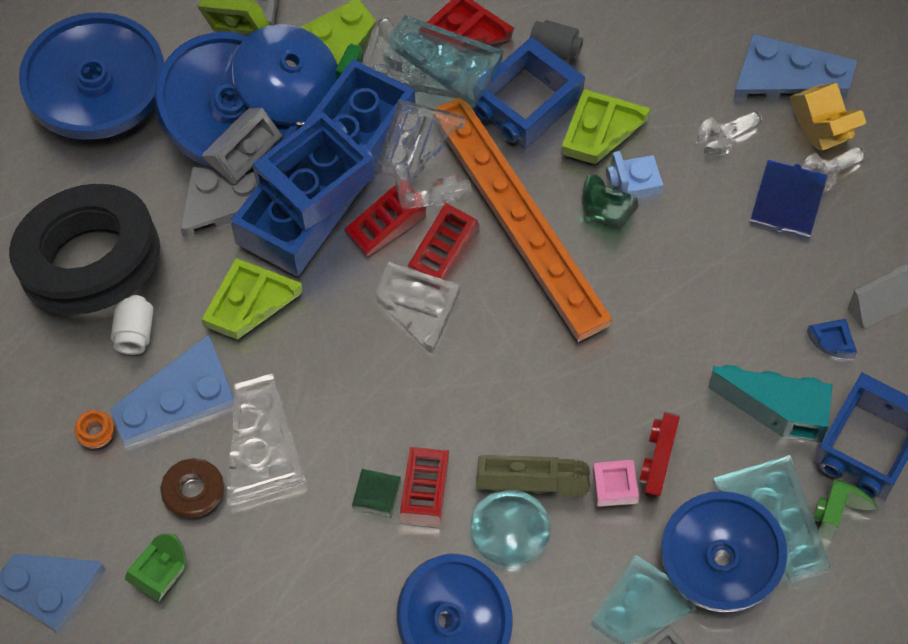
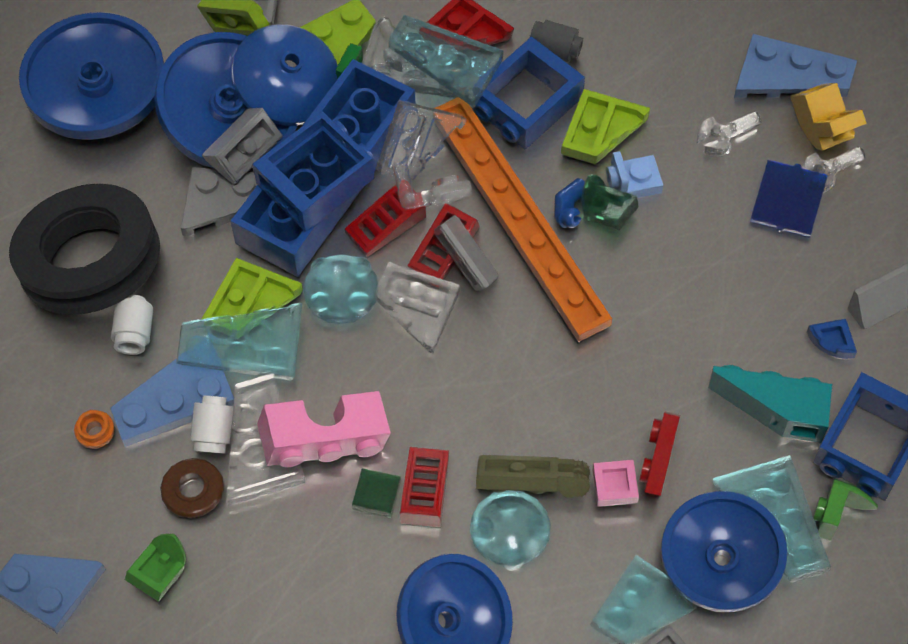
(211, 424): none -> white brick
(244, 343): none -> clear light blue wing
(293, 437): none -> bright pink arch
(340, 288): none -> clear light blue dish
(466, 253): none -> light grey slope
(564, 207): none -> blue arm

